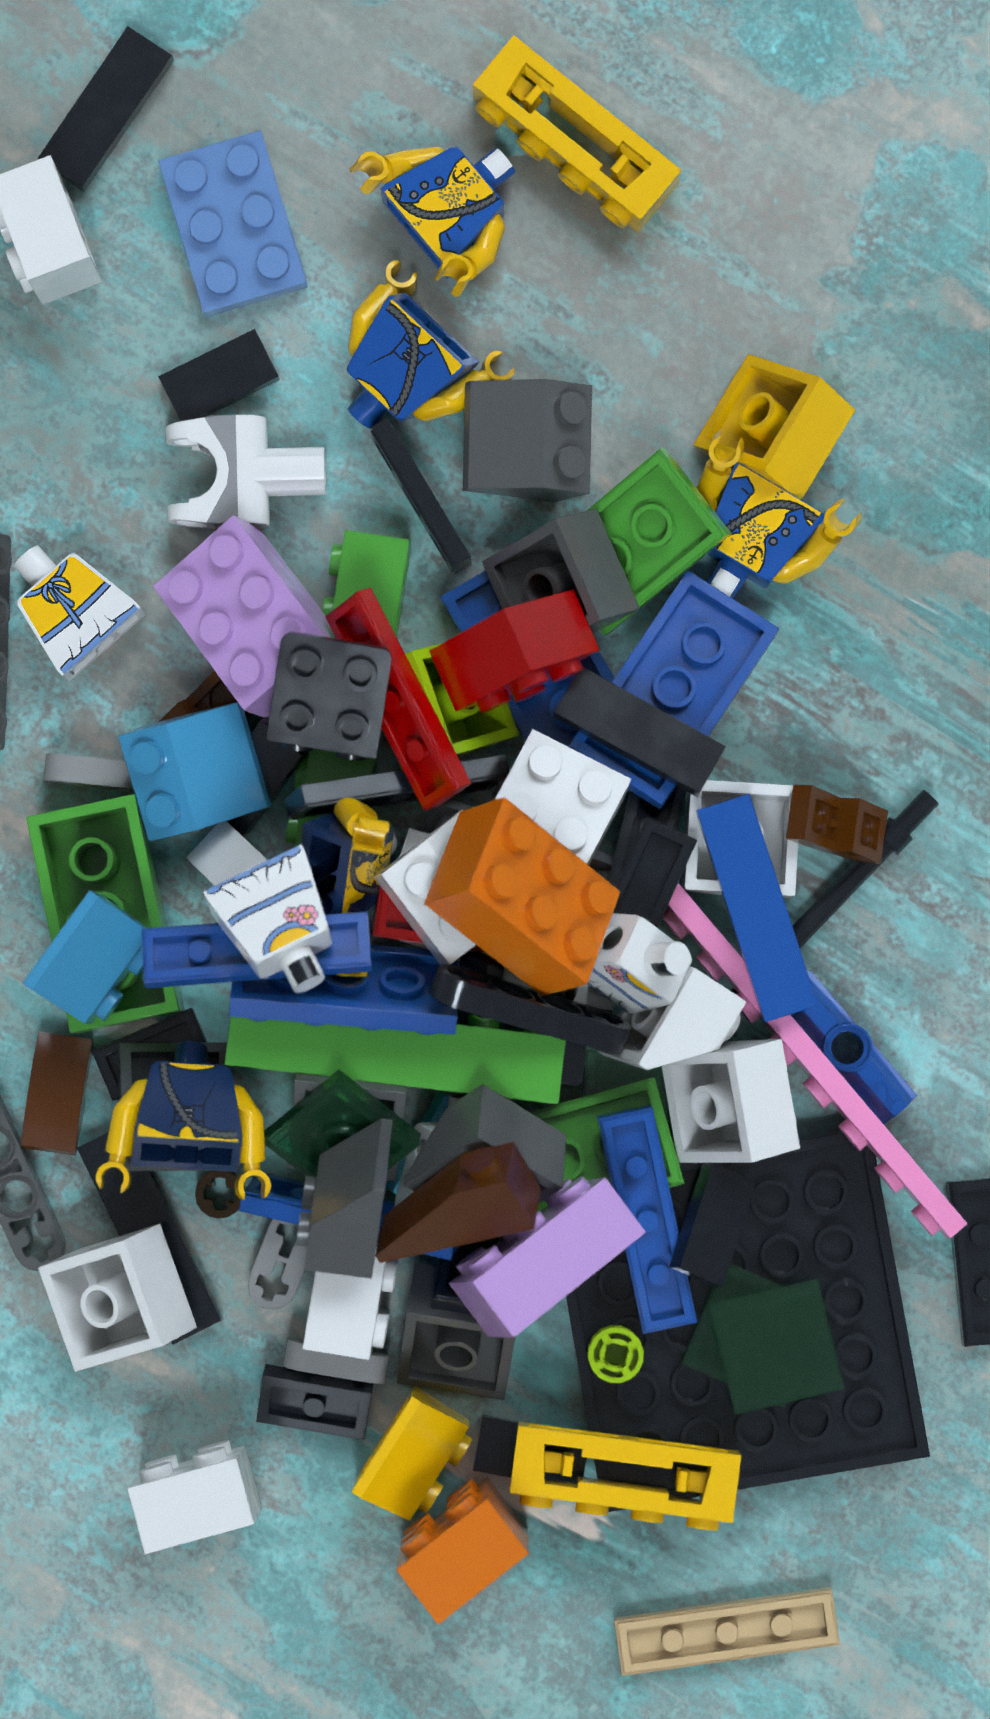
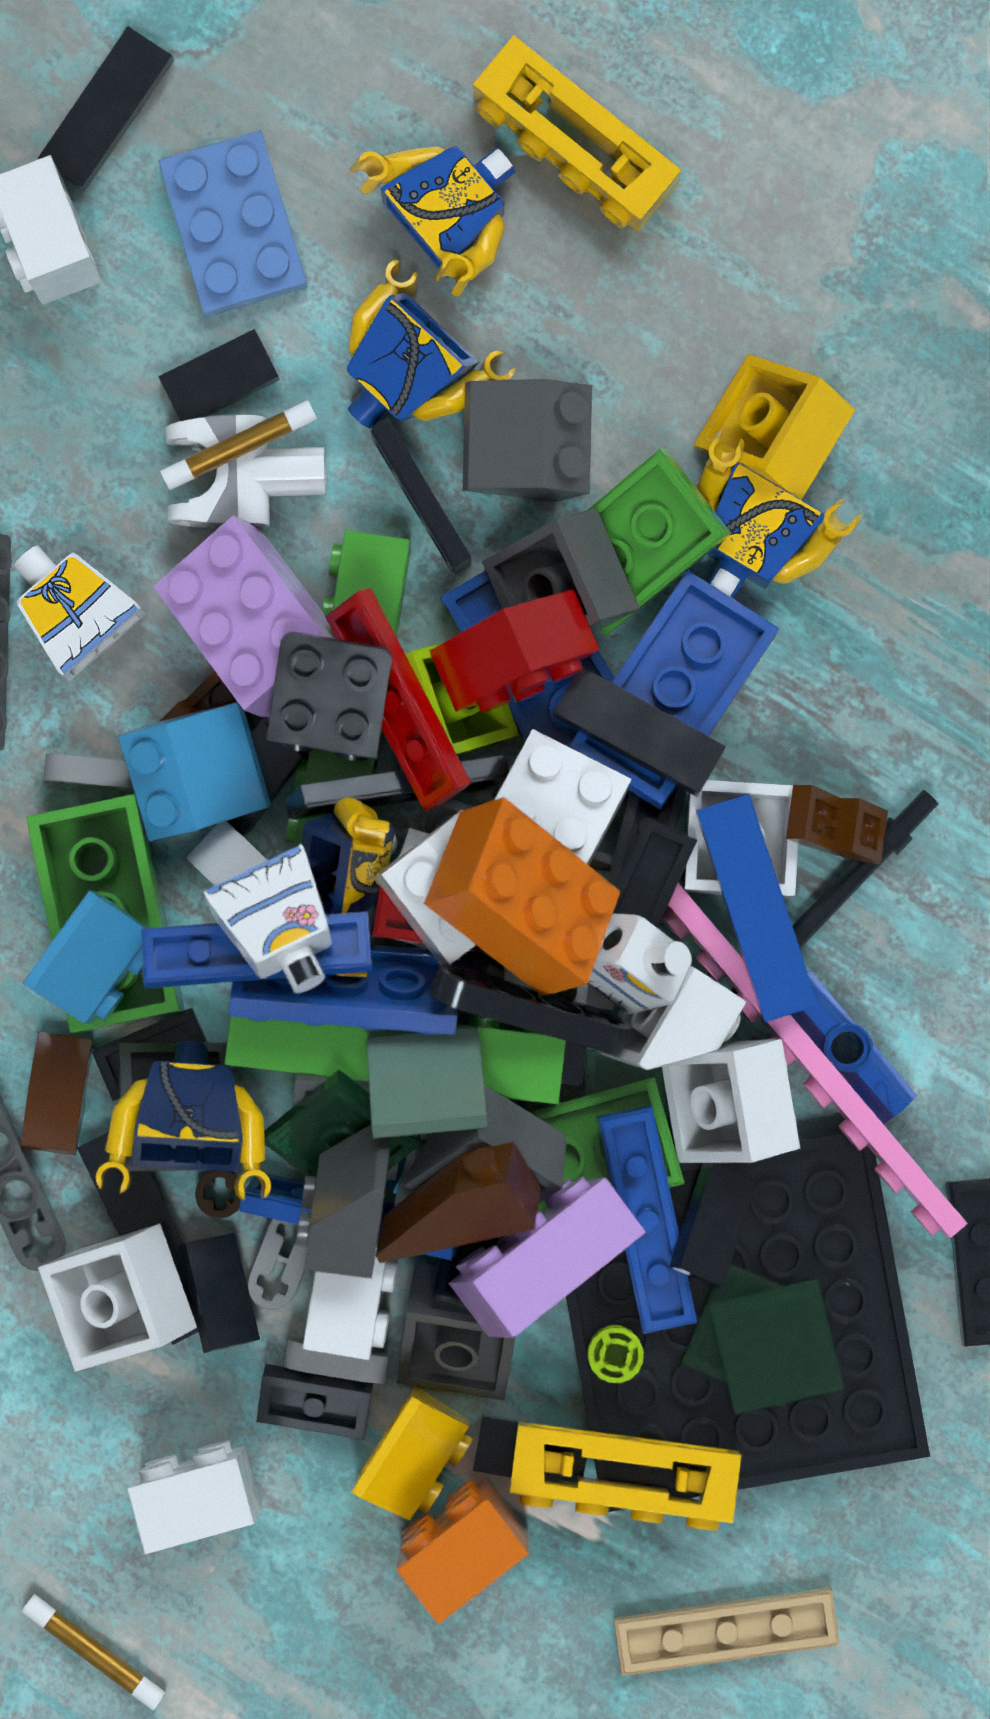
(93, 1652): none -> pearl gold bar
(219, 1292): none -> black tile
(238, 445): none -> pearl gold bar
(426, 1083): none -> sand green tile

